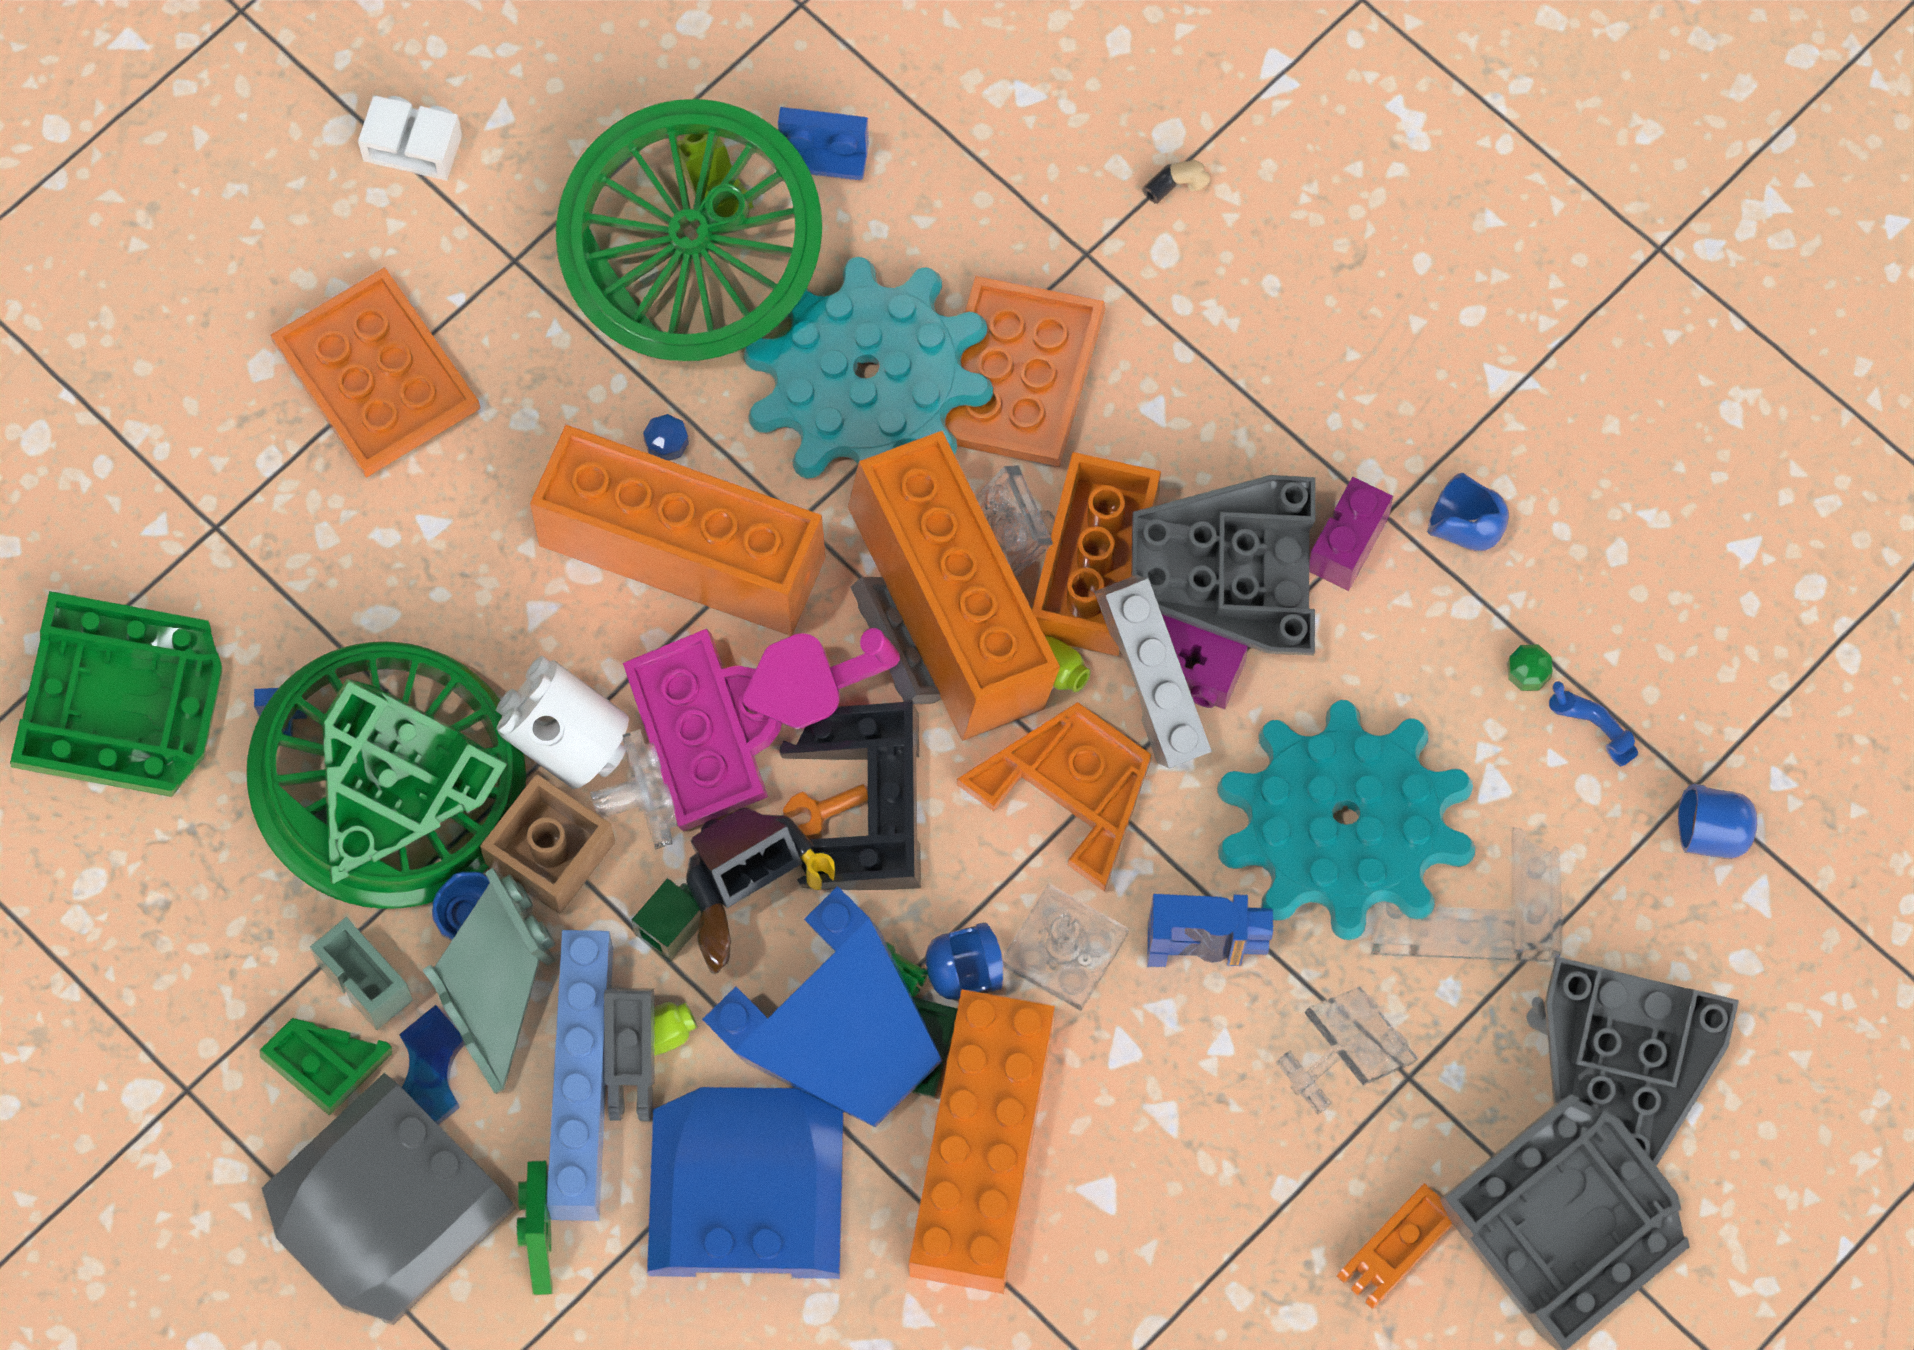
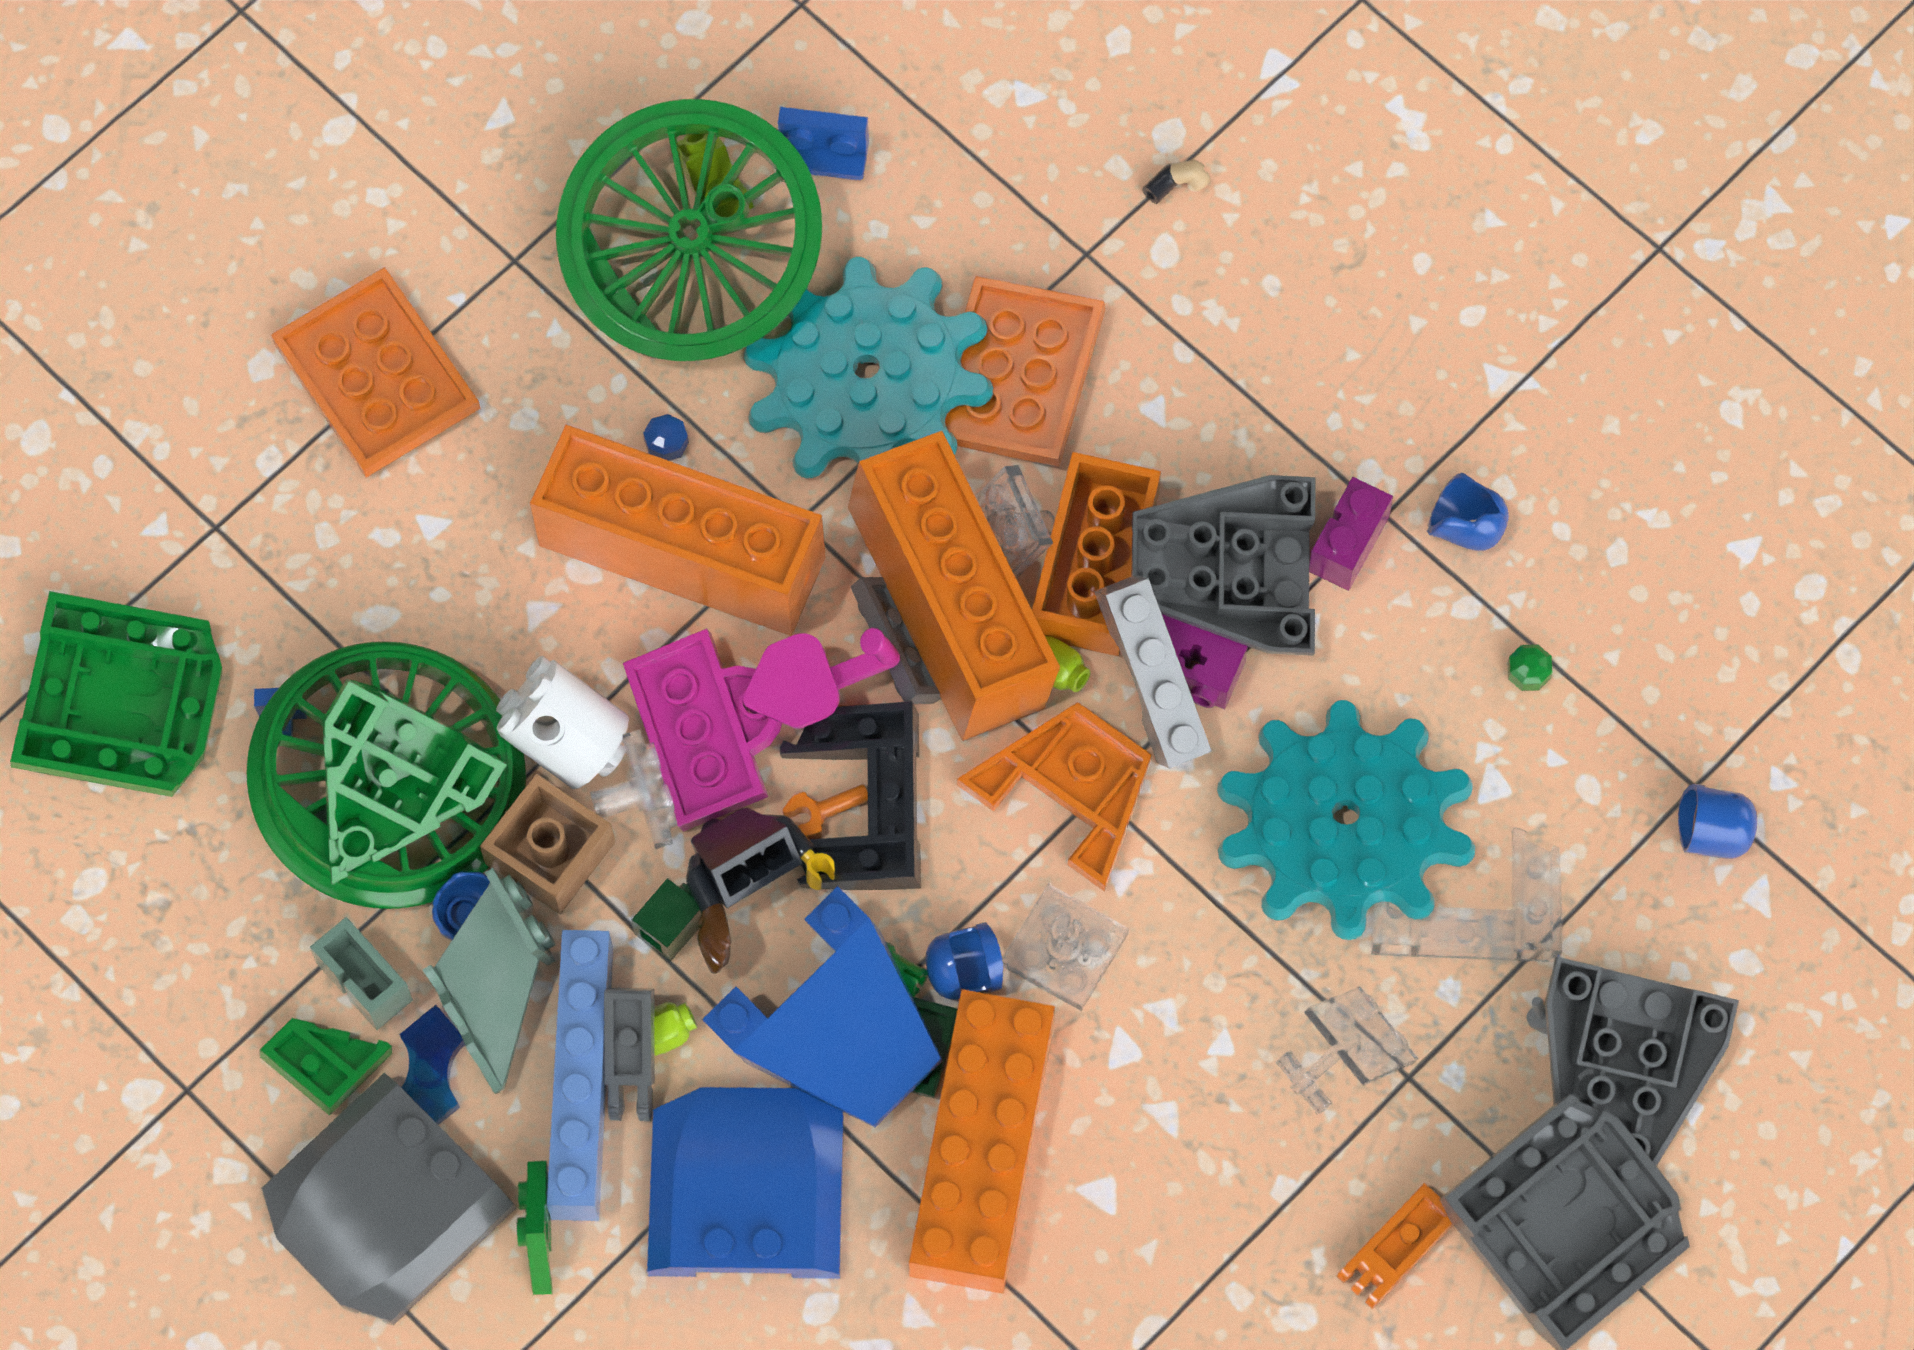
(410, 138): white piece -> none
(1206, 928): blue hips -> none
(1565, 703): blue piece -> none

